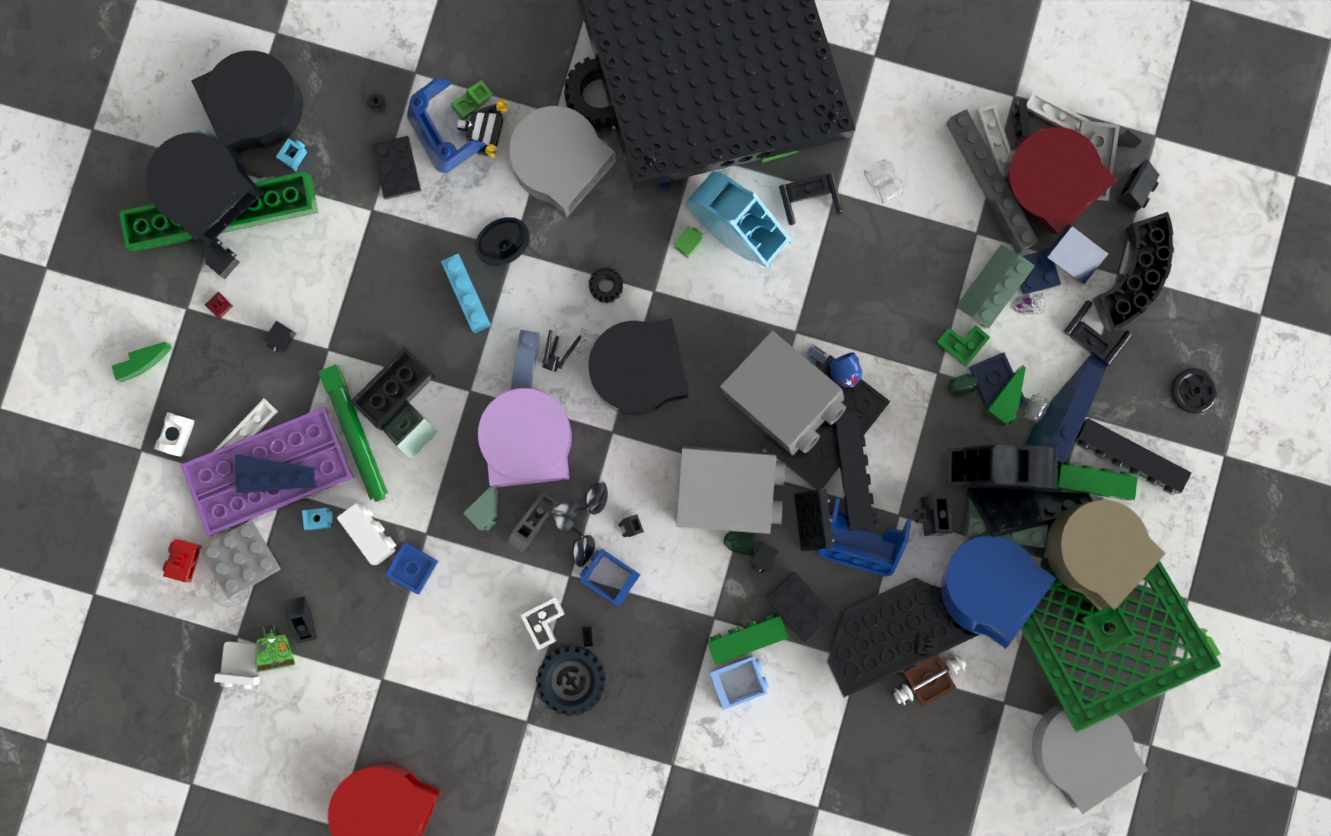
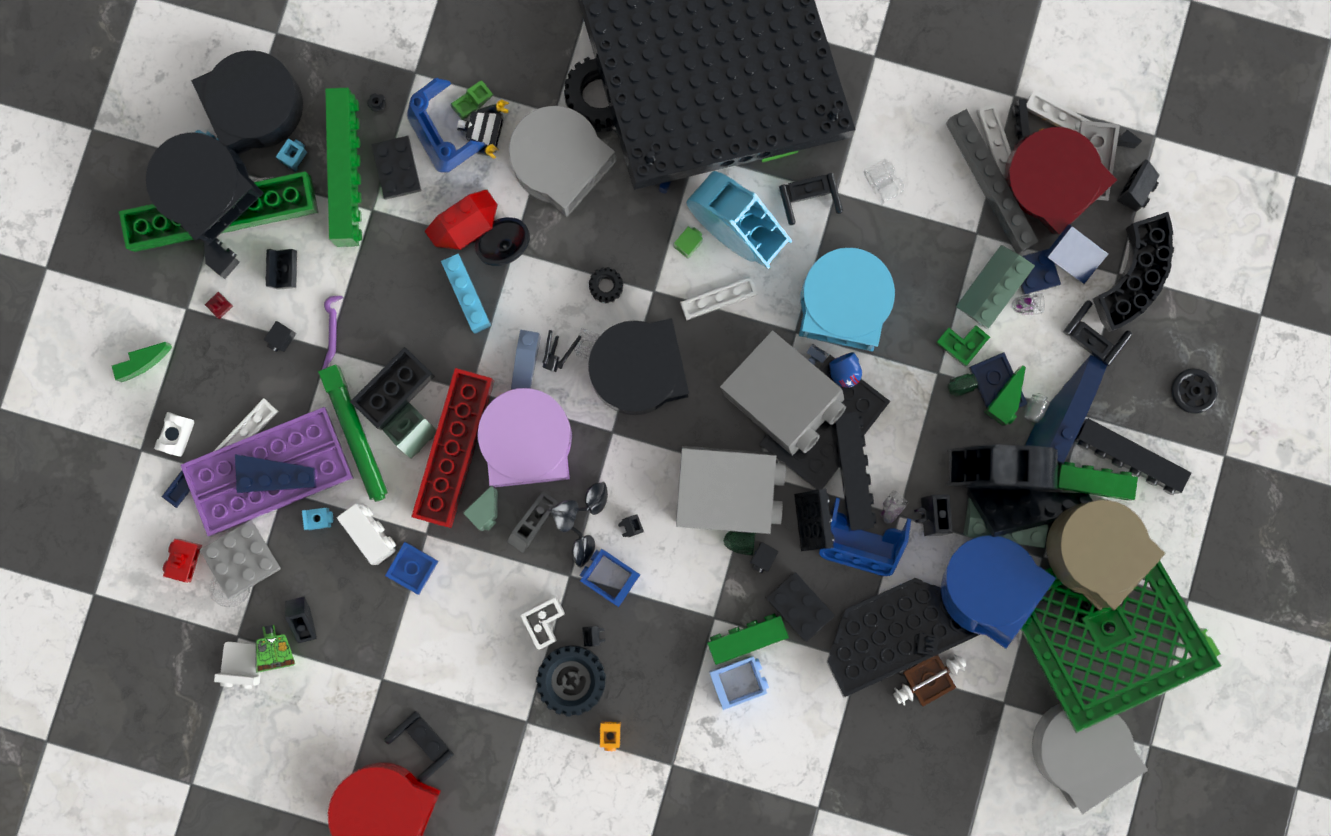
(177, 490): none -> dark blue tile
(281, 268): none -> black bracket
(332, 329): none -> medium lavender piece
(343, 167): none -> green brick
(427, 741): none -> black plate
(452, 448): none -> red brick
(463, 221): none -> red wedge
(605, 728): none -> light orange brick
(718, 298): none -> white tile
(847, 299): none -> medium azure brick
(892, 507): none -> clear rock

